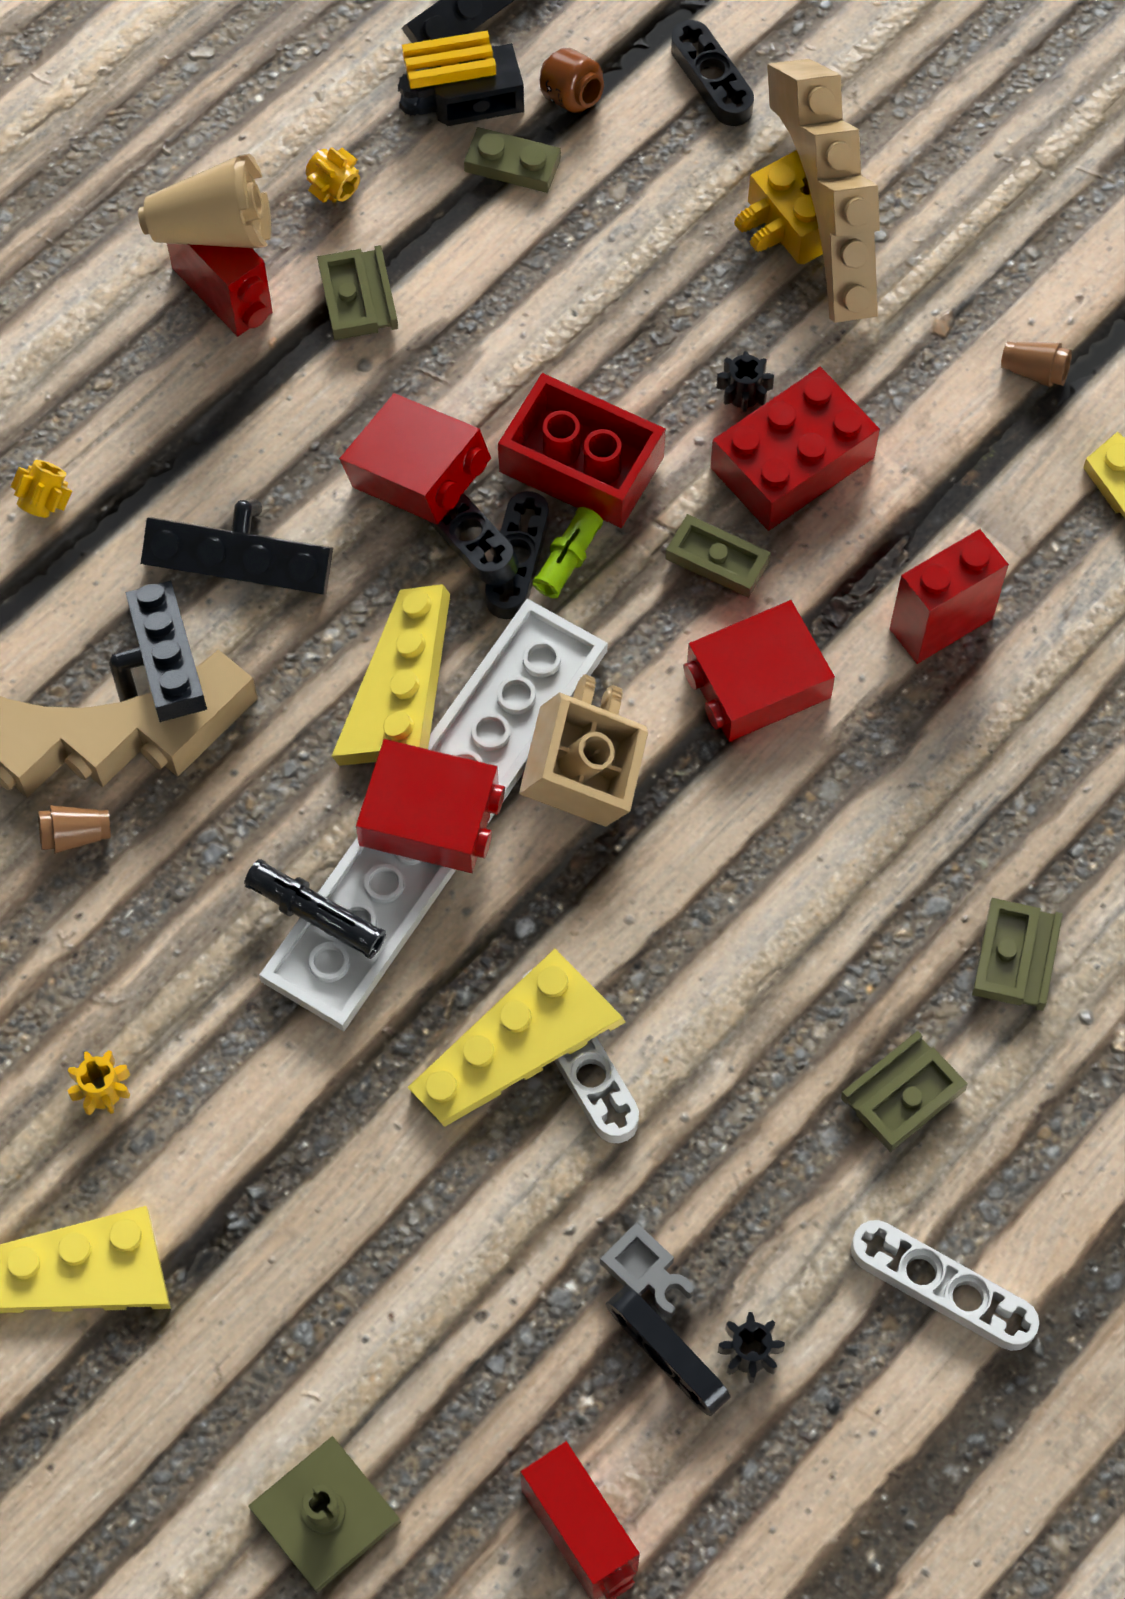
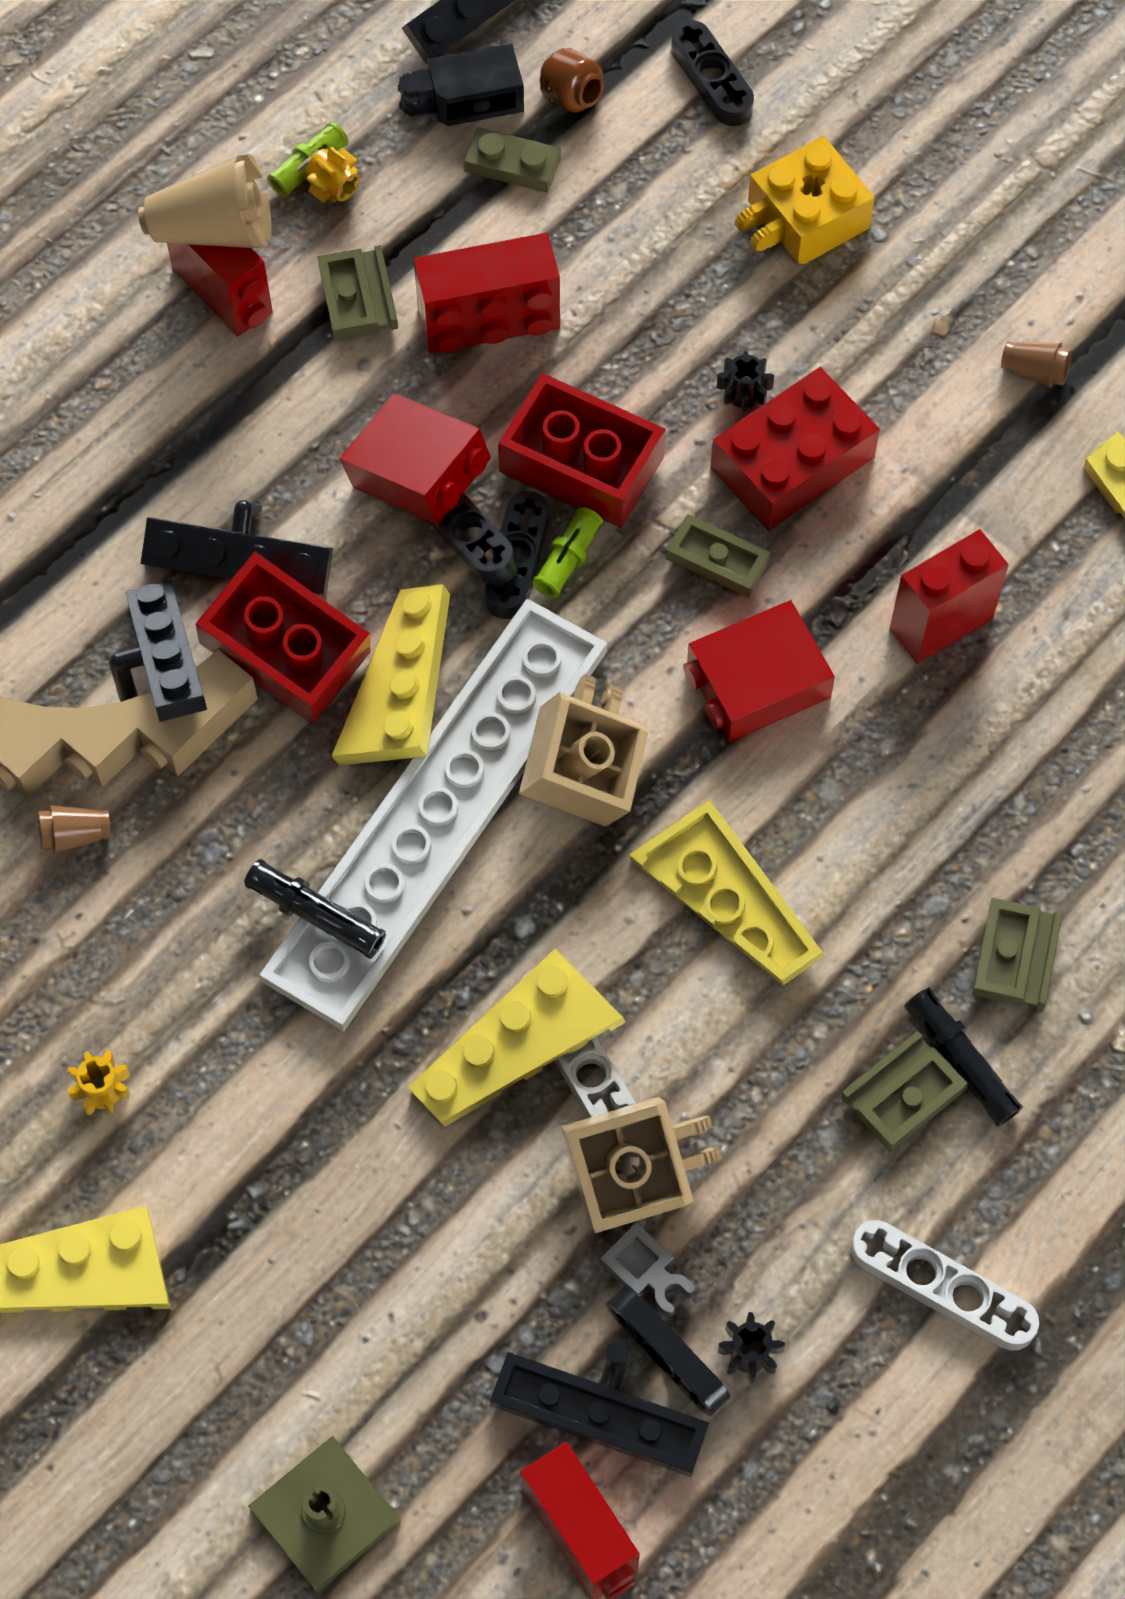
(41, 488): yellow gear -> none
(284, 637): none -> red brick
(287, 176): none -> lime pin
(429, 806): red brick -> none
(448, 53): yellow tile -> none
(488, 293): none -> red brick
(600, 1410): none -> black plate
(660, 1177): none -> tan hinge
(722, 884): none -> light yellow wing
(844, 201): tan arch -> none
(951, 1041): none -> black pin

